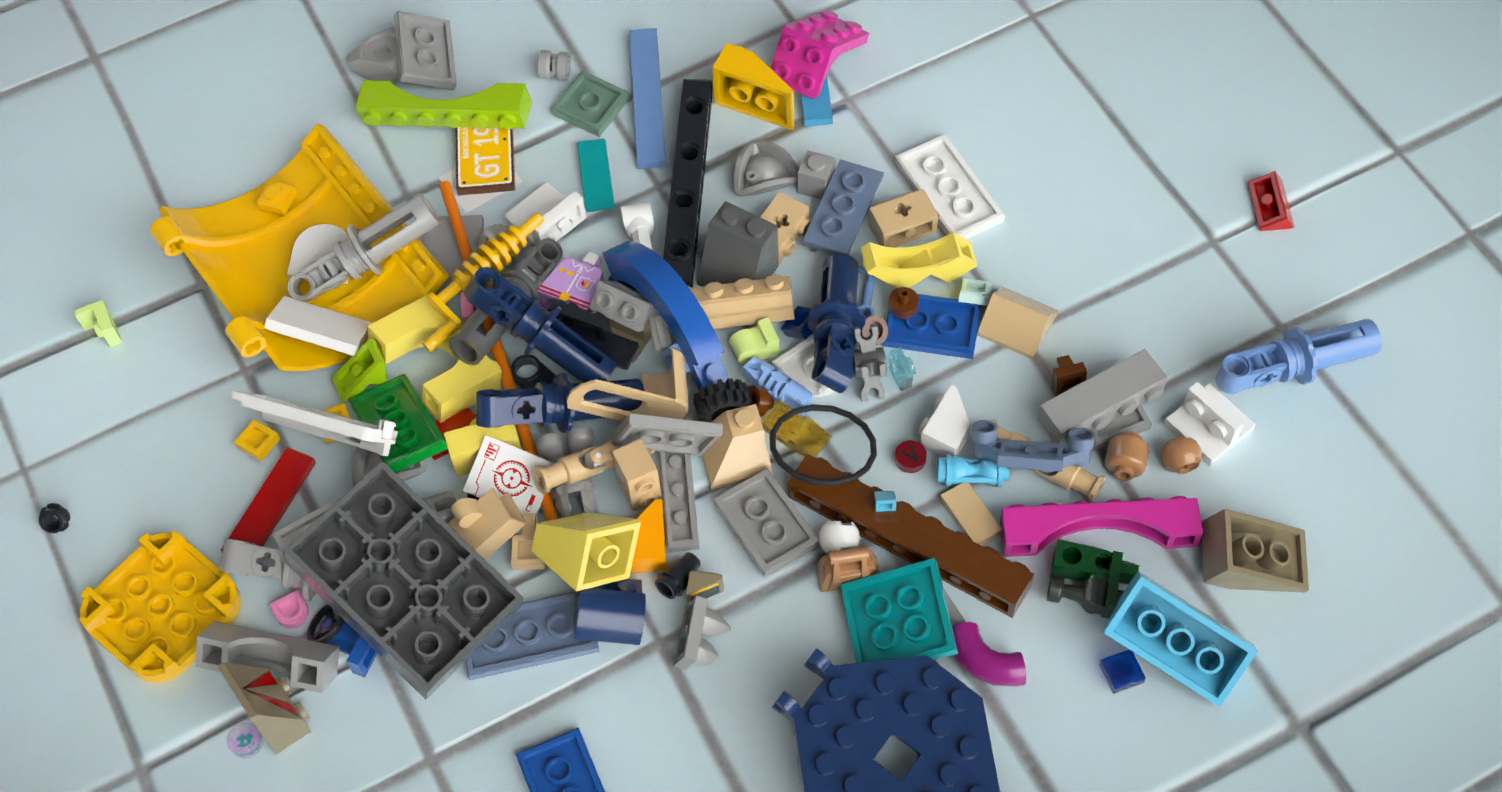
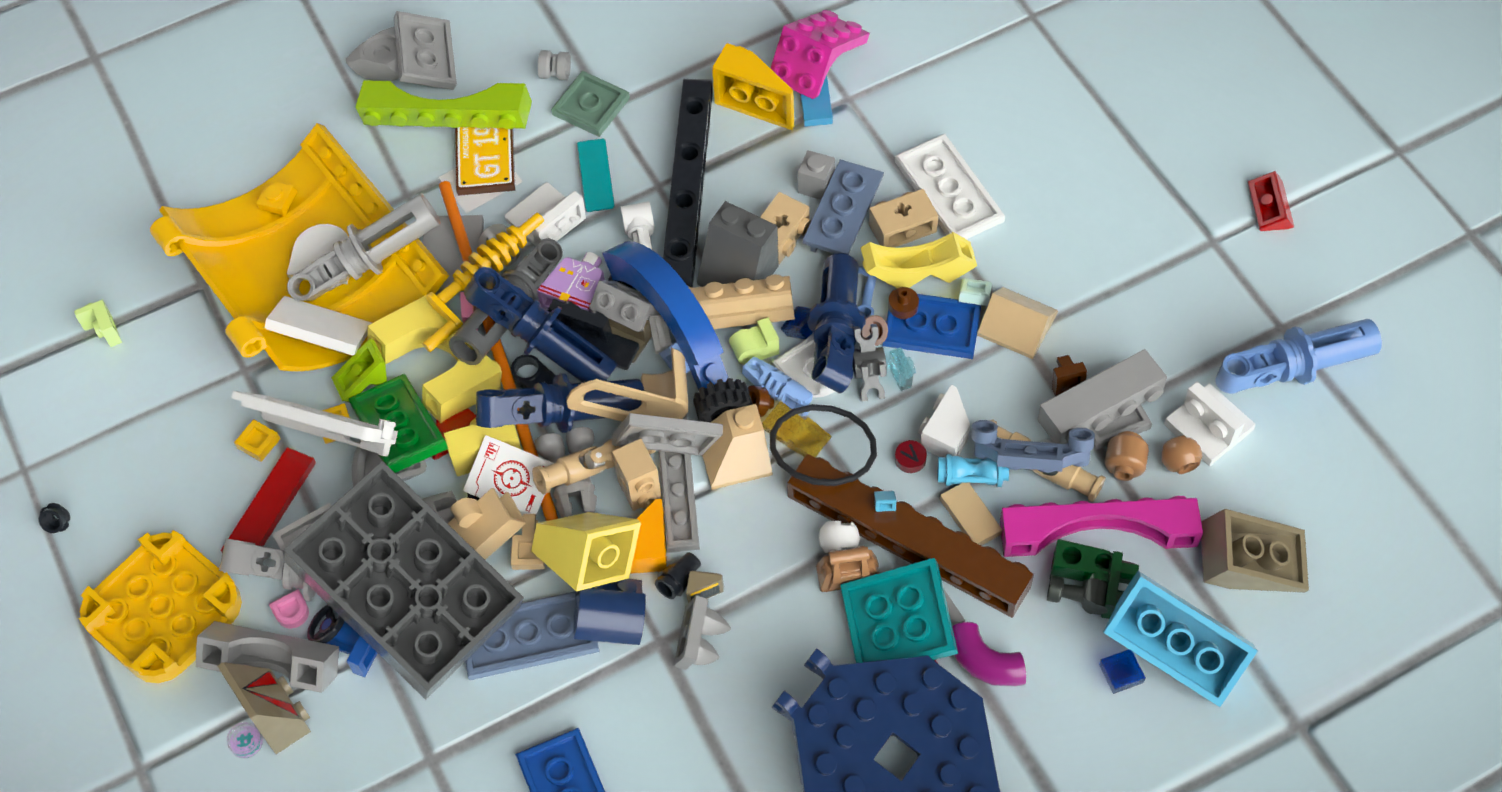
(647, 99): medium blue tile -> none
(763, 169): light grey hat -> none
(766, 522): light grey plate -> none

